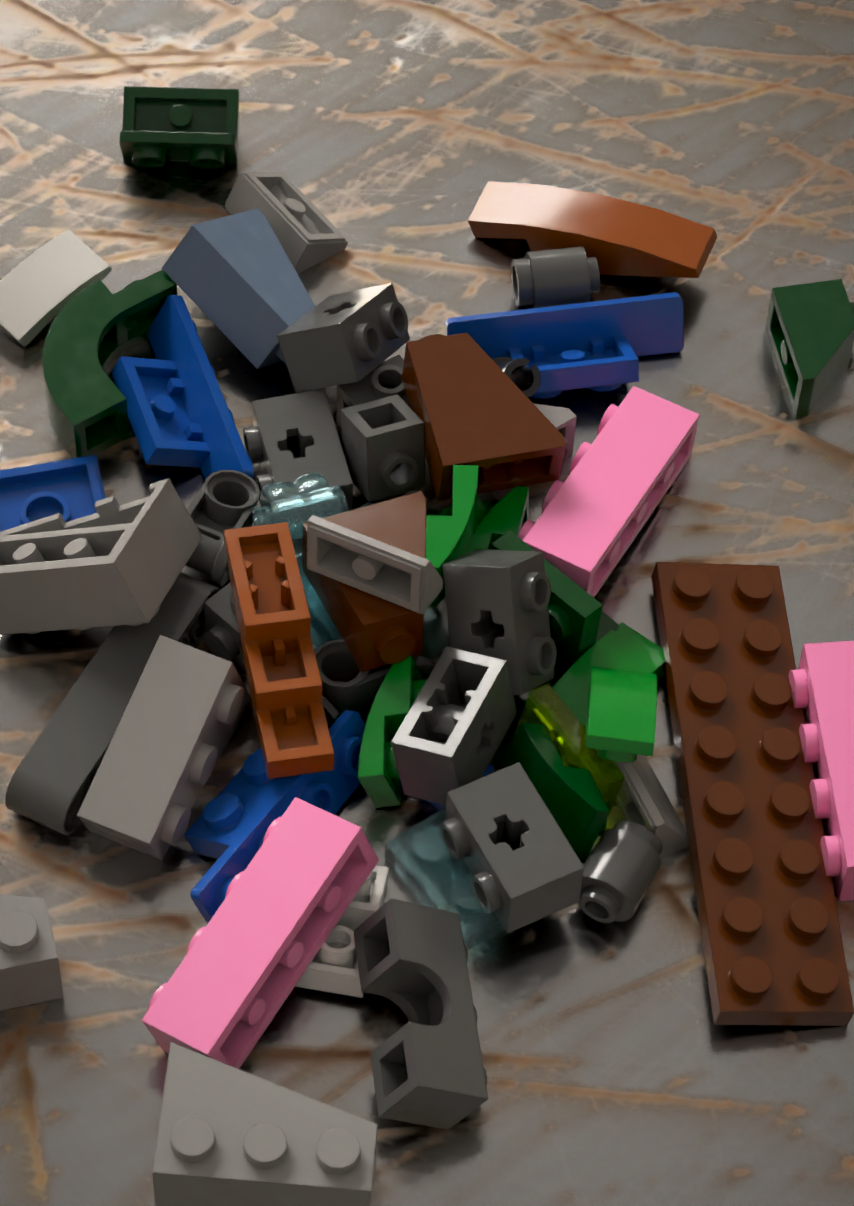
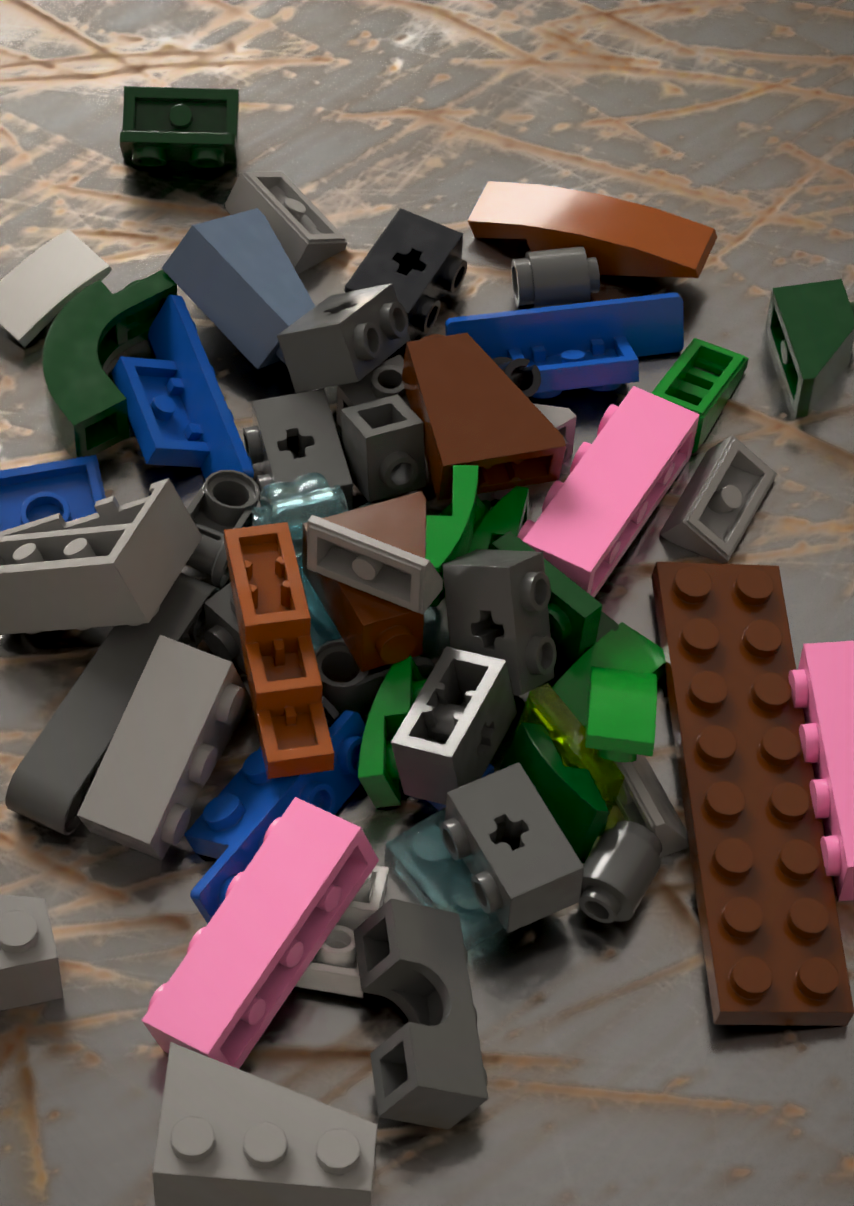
(420, 262): none -> black brick
(701, 390): none -> green slope
(719, 501): none -> light grey slope

